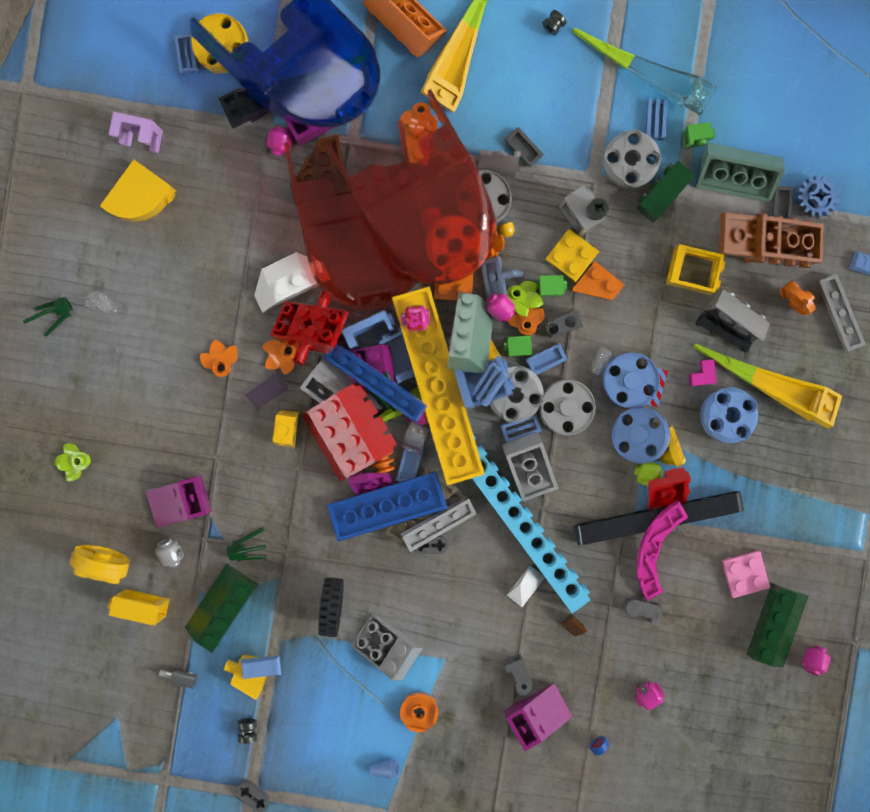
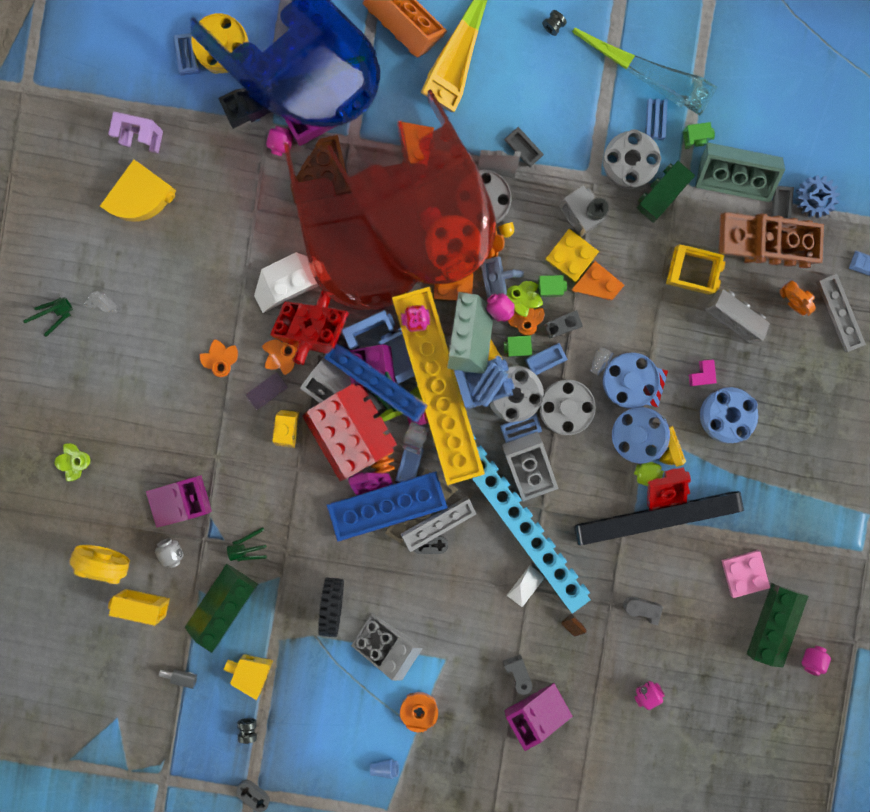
(261, 667): medium blue tile -> none
(419, 121): orange plate -> none
(599, 745): blue tile -> none
(651, 545): dark pink tile -> none
(717, 328): black pin -> none
(804, 398): yellow plate -> none

